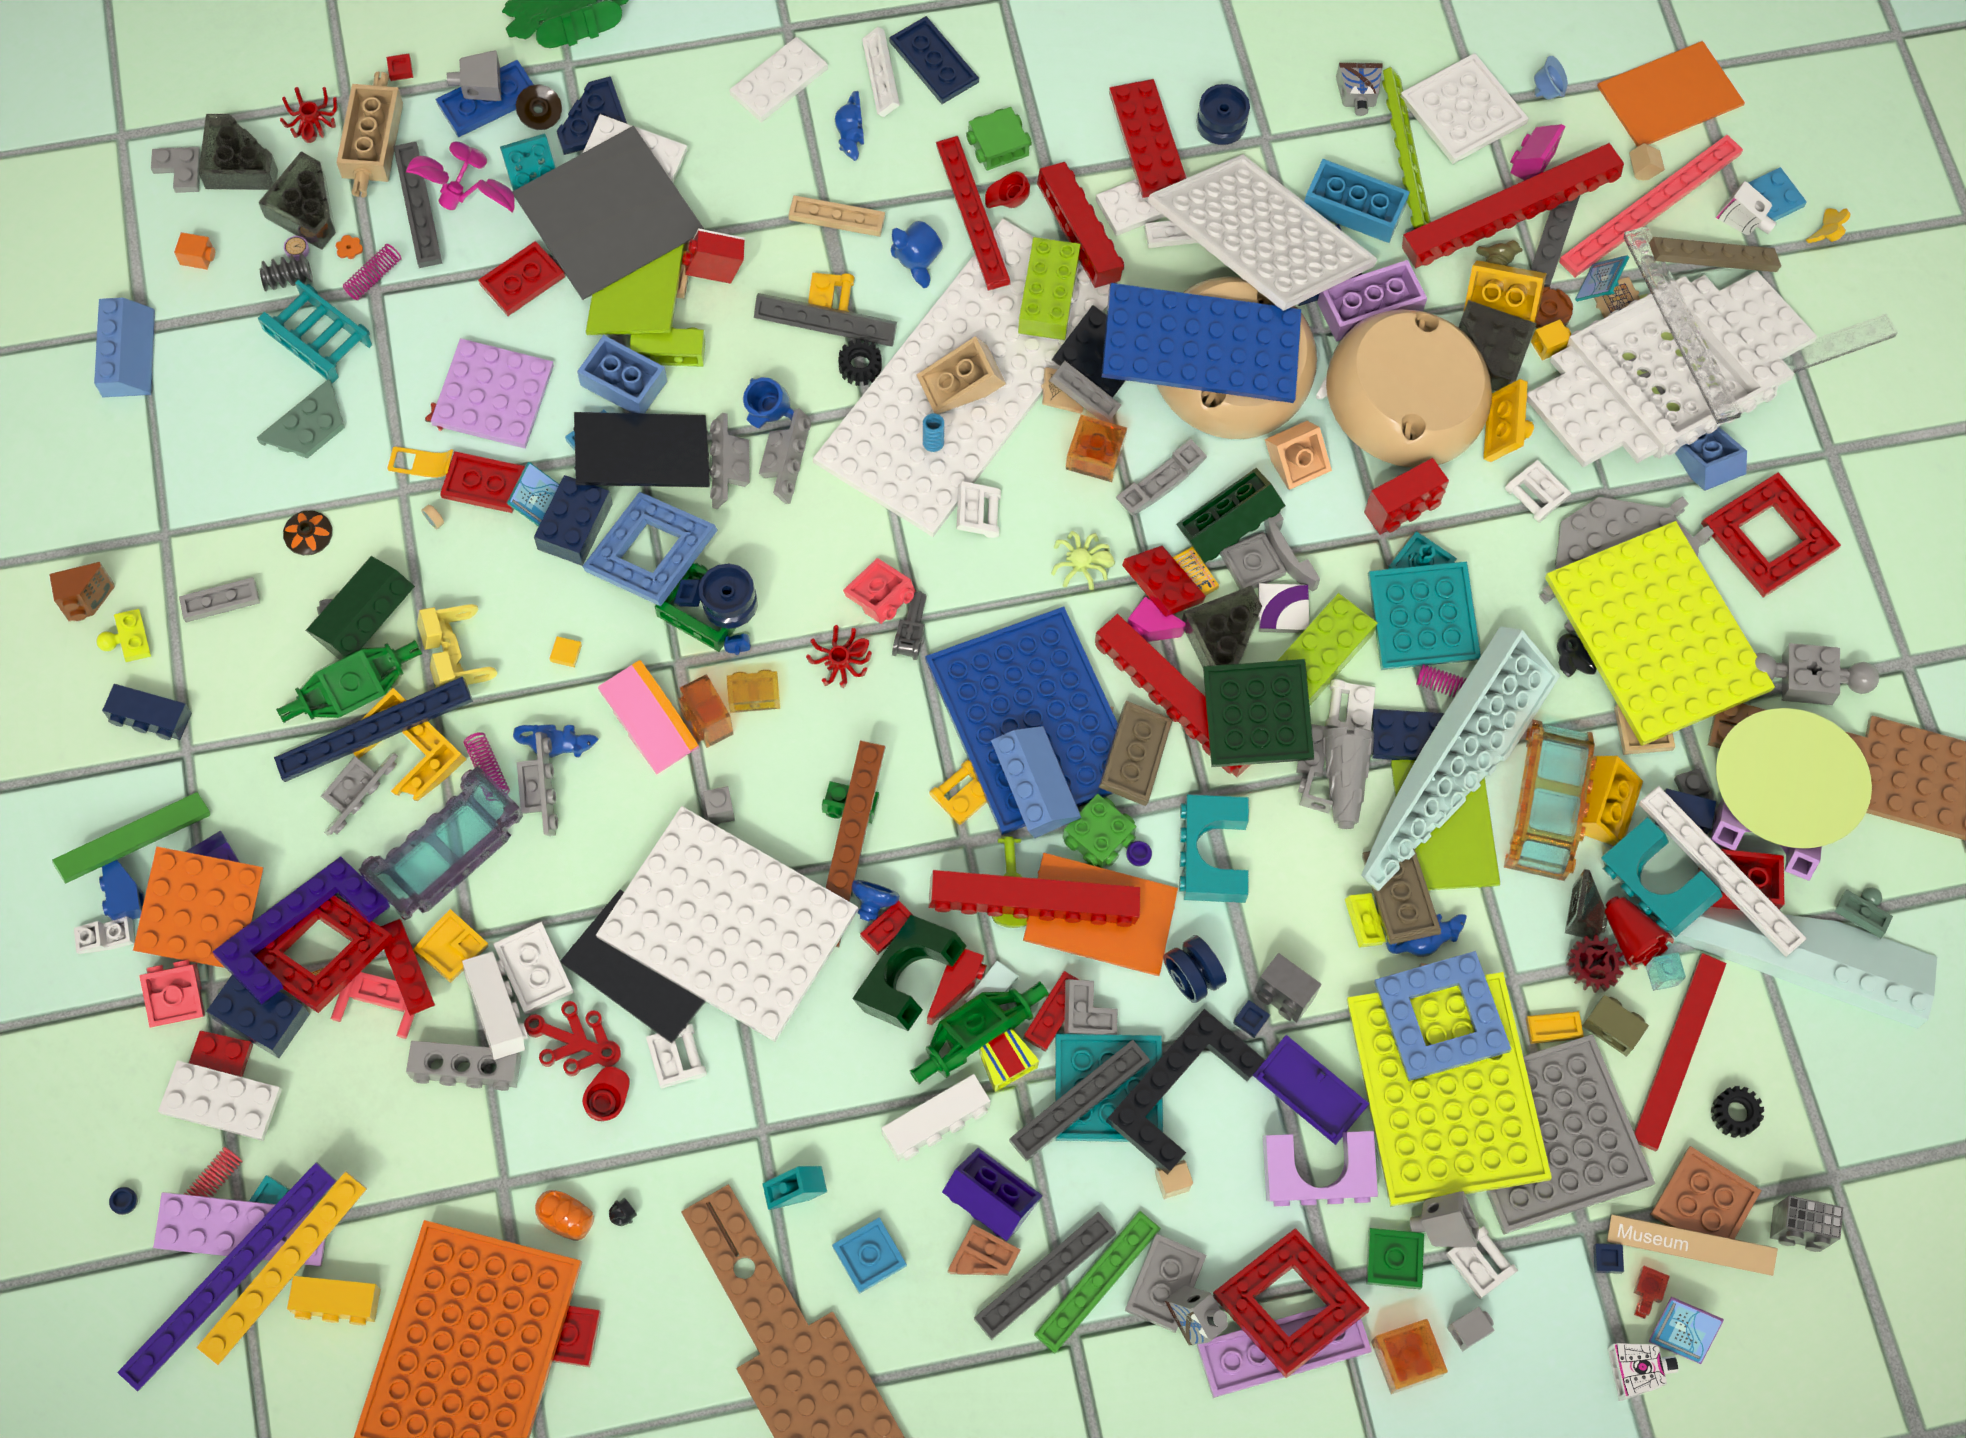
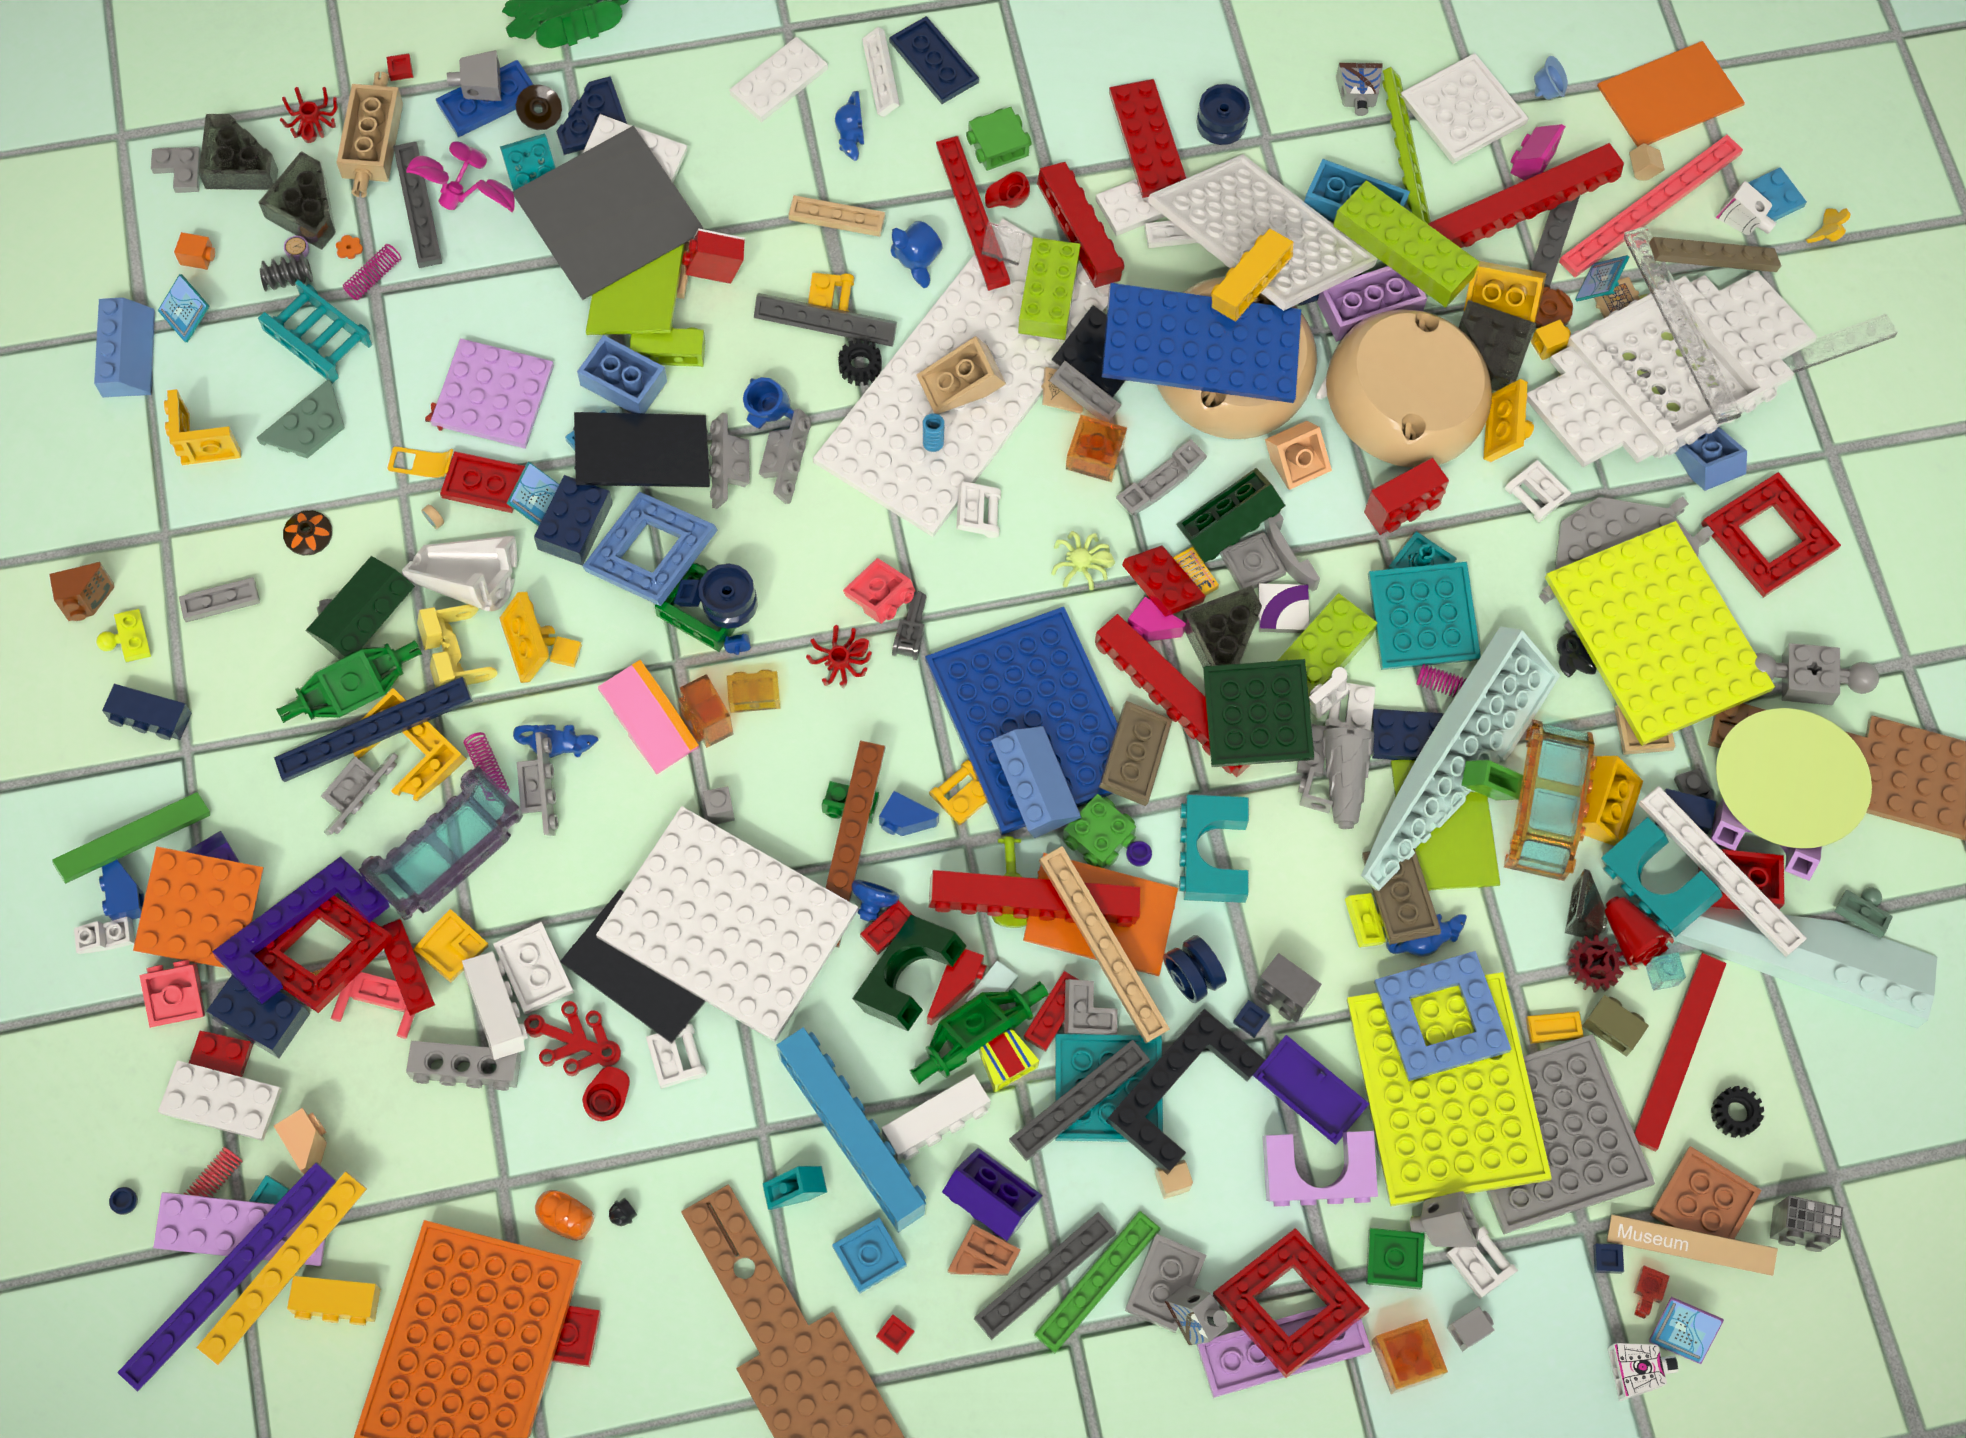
(183, 308): none -> piece
(196, 445): none -> yellow bracket
(303, 1138): none -> light nougat slope
(467, 570): none -> white cone
(521, 278): red plate -> none
(526, 637): none -> yellow plate
(851, 1130): none -> dark azure brick
(895, 1334): none -> red plate
(906, 816): none -> blue slope
(1003, 243): none -> clear piece
(1104, 944): none -> tan plate
(1252, 274): none -> yellow brick
(1327, 695): none -> white plate
(1406, 243): none -> lime brick
(1492, 780): none -> bright green brick
(1500, 253): olive animal -> none

